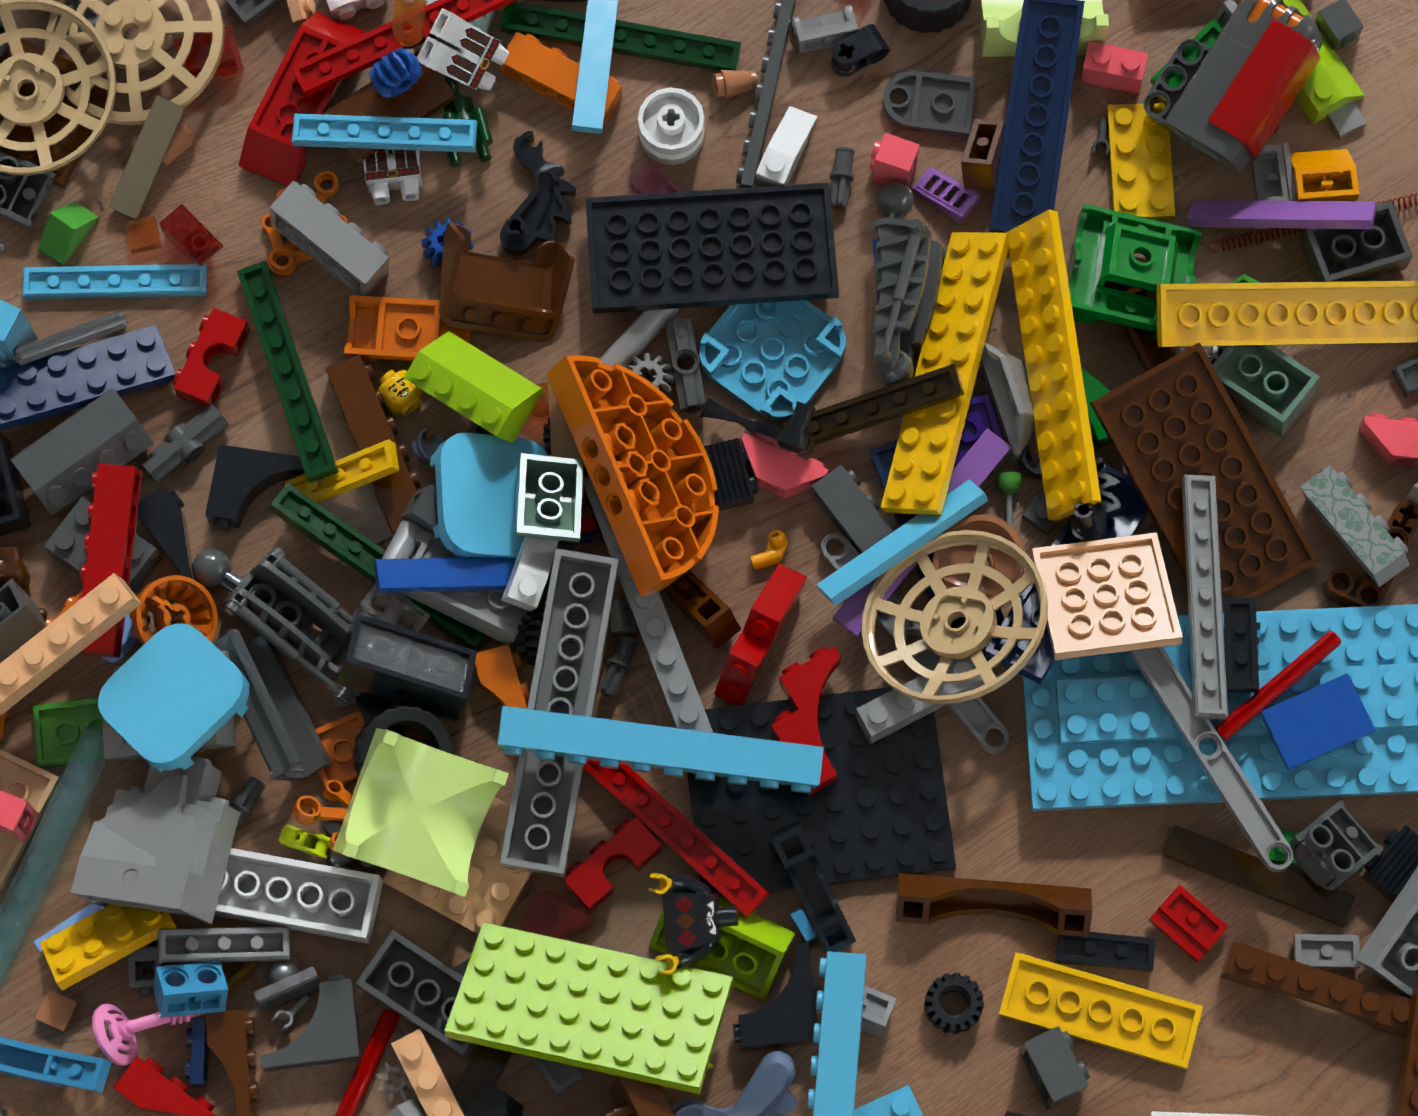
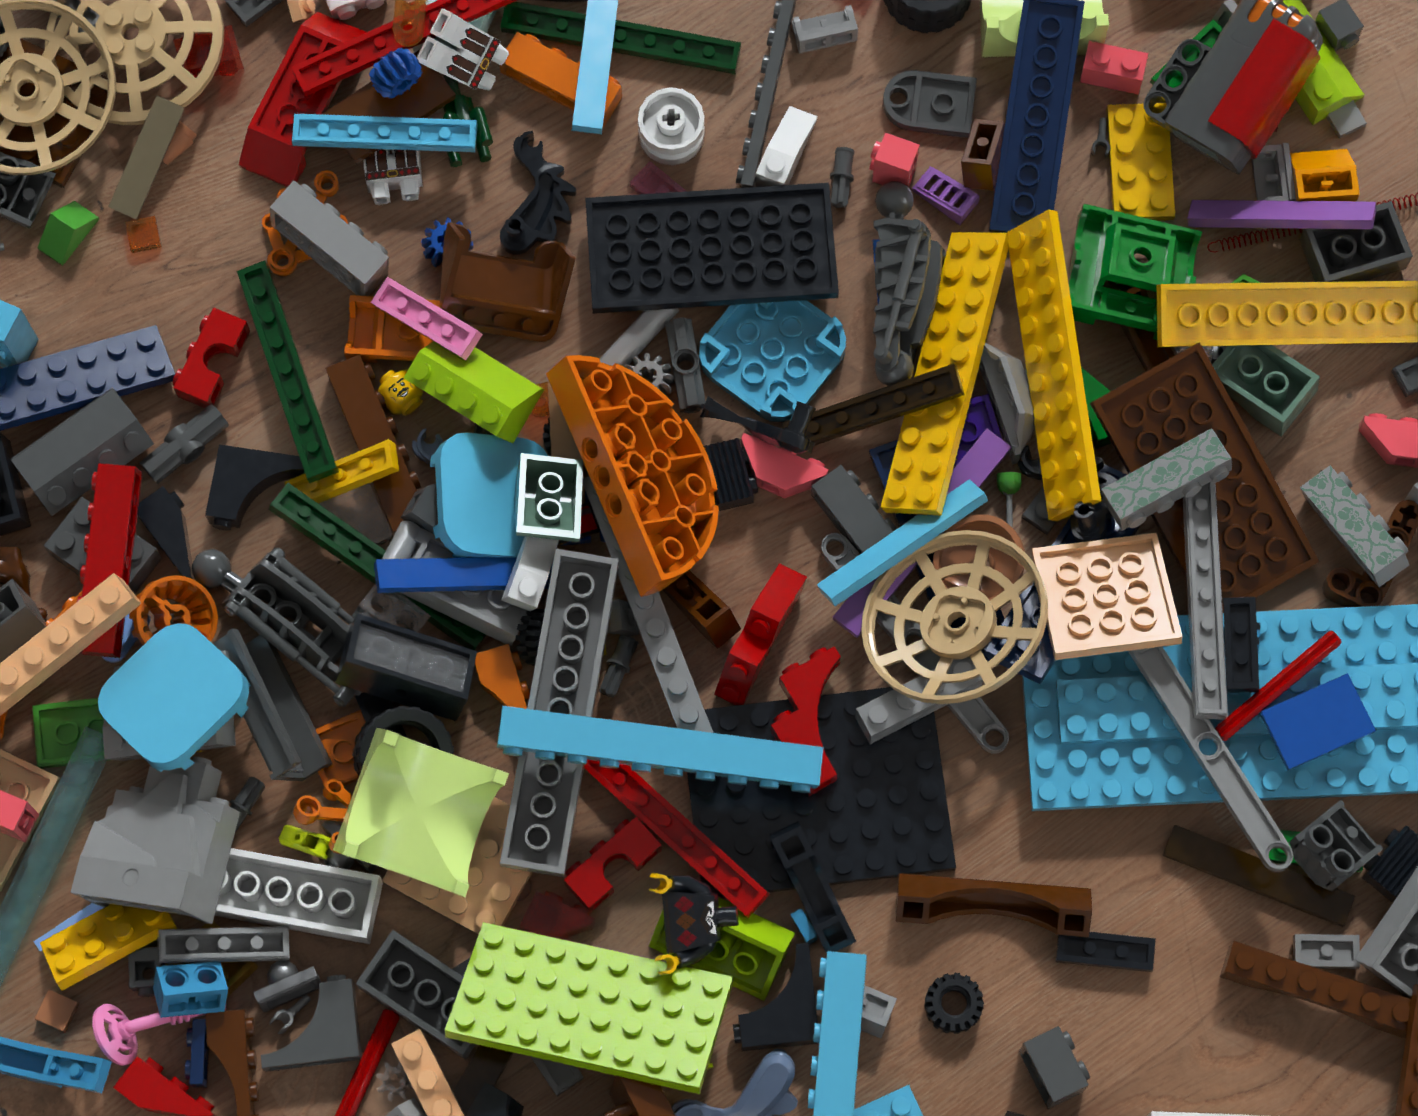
(70, 338): dark grey axle -> none
(114, 281): medium azure tile -> none
(189, 235): clear red slope -> none
(426, 318): none -> bright pink plate
(732, 83): nougat cone -> none
(773, 553): light orange arm -> none
(858, 51): black piece -> none
(1101, 1010): yellow plate -> none
(1167, 479): none -> light grey brick
(1188, 923): red plate -> none

